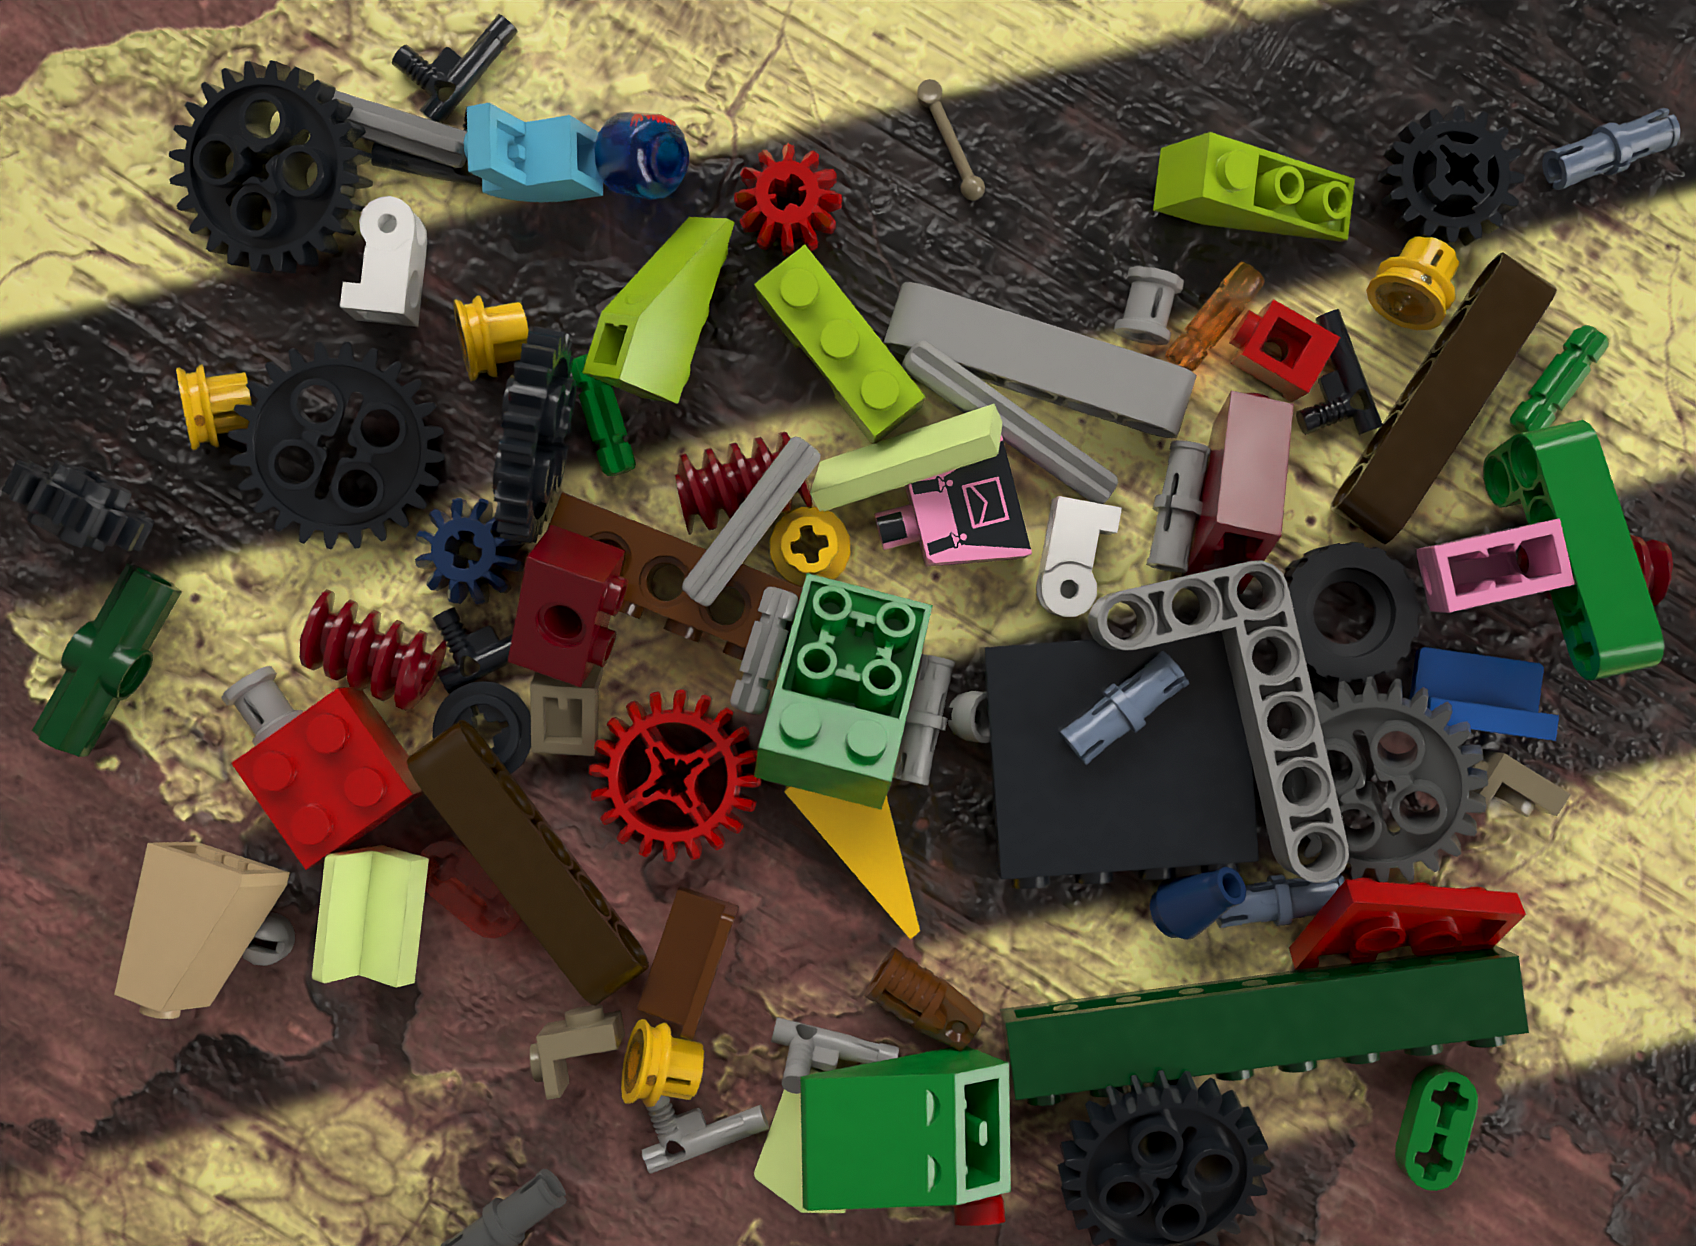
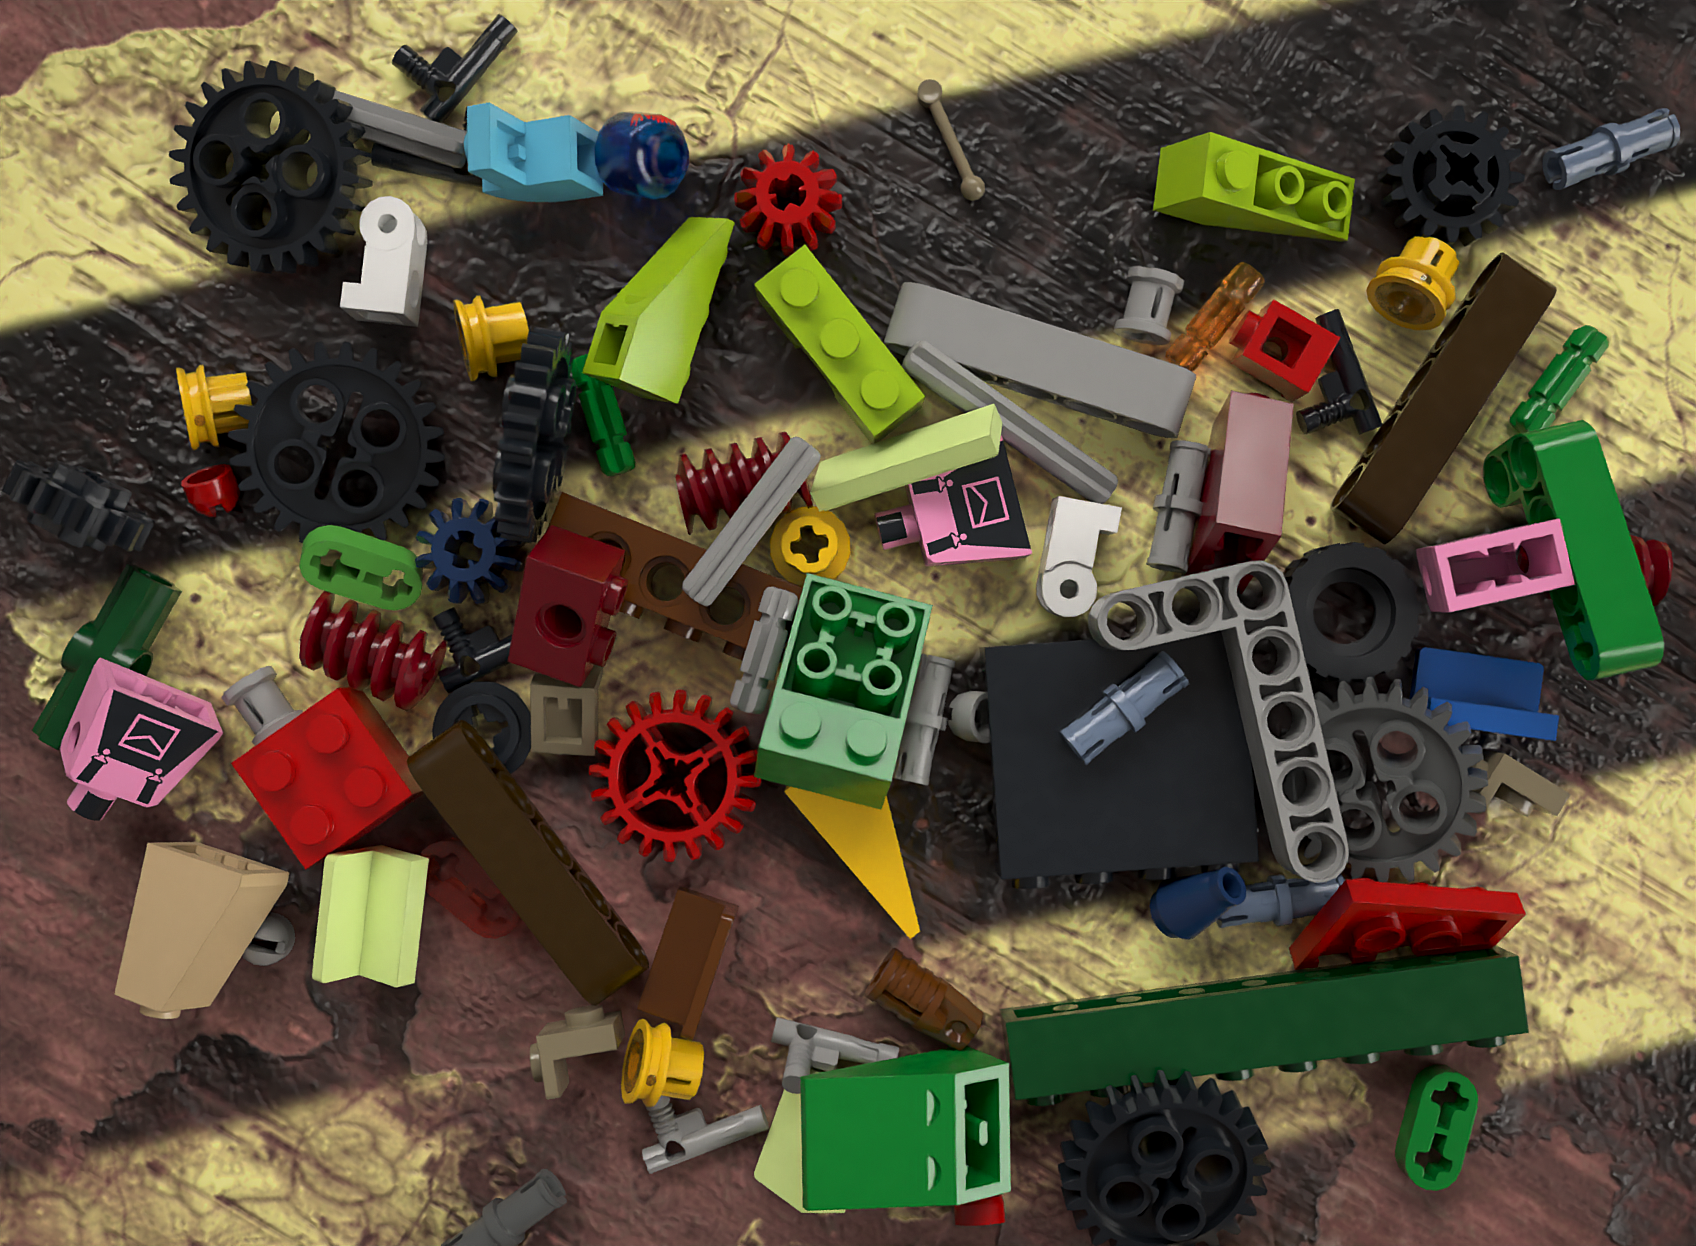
(132, 739): none -> bright pink torso
(210, 488): none -> red hinge
(361, 567): none -> bright green beam

